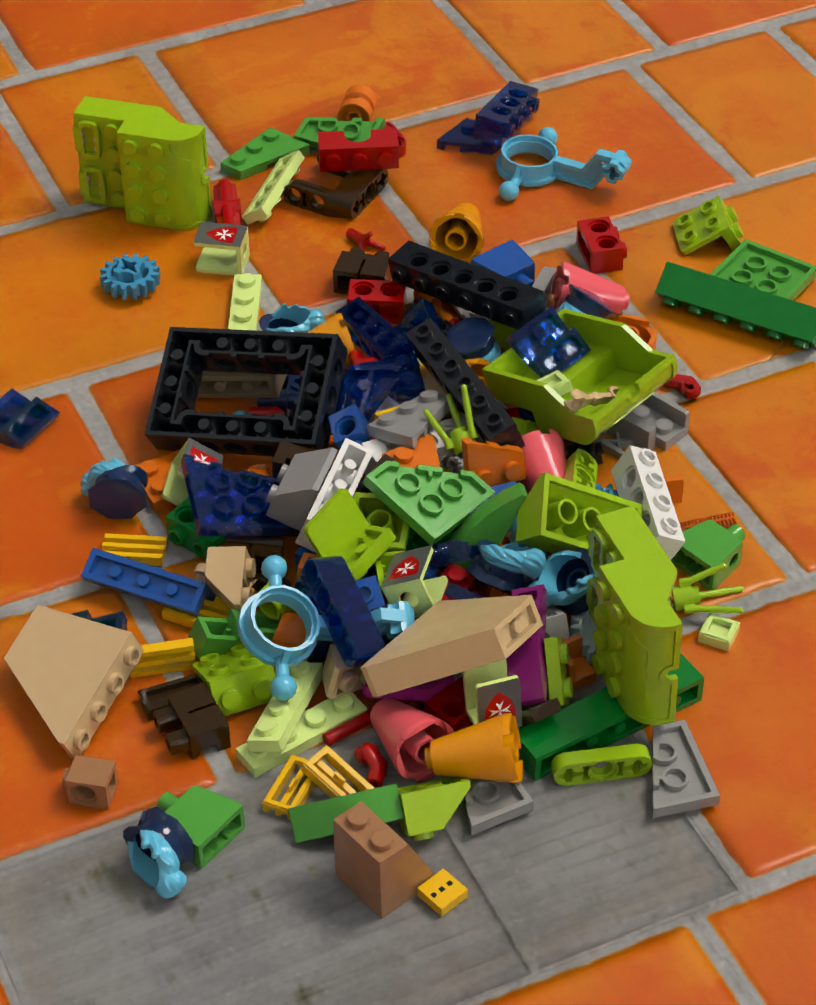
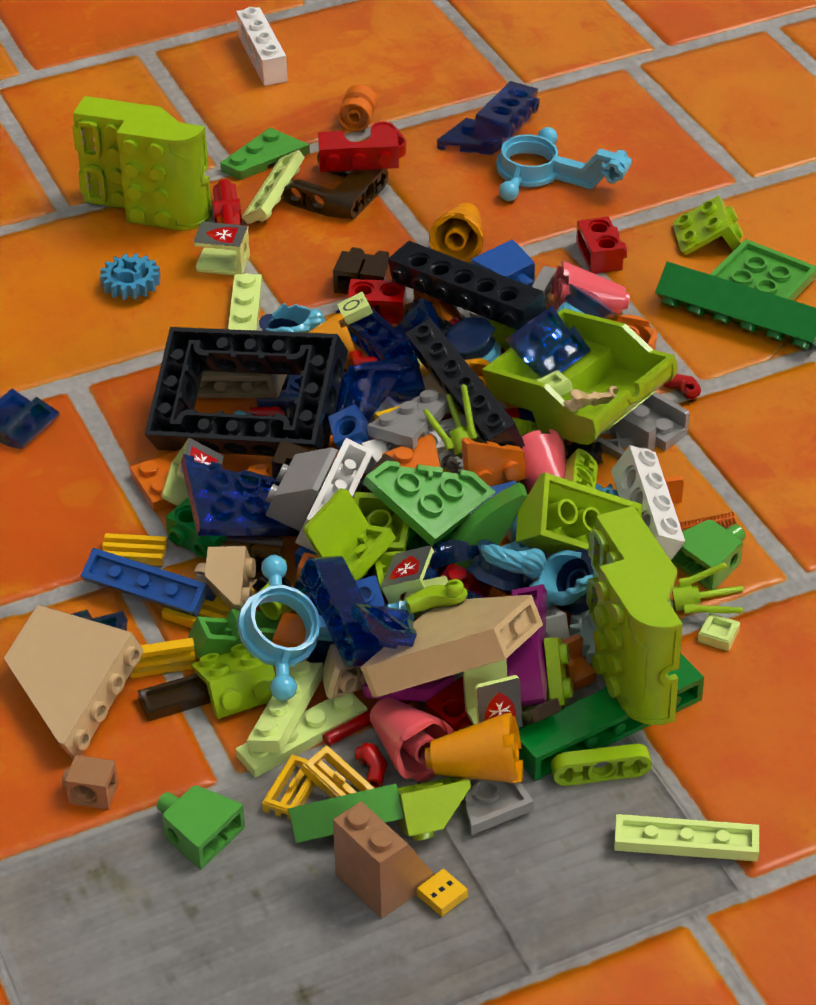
(115, 488): dark blue piece -> none
(158, 849): piece -> none
(196, 720): dark brown hips -> none
(261, 46): none -> white brick
(353, 130): bright green wing -> none
(355, 308): none -> yellowish green tile
(363, 239): red bar -> none
(387, 624): none -> clear blue wing
(436, 596): none -> lime arm
(679, 772): light grey wing -> none
(687, 837): none -> yellowish green plate

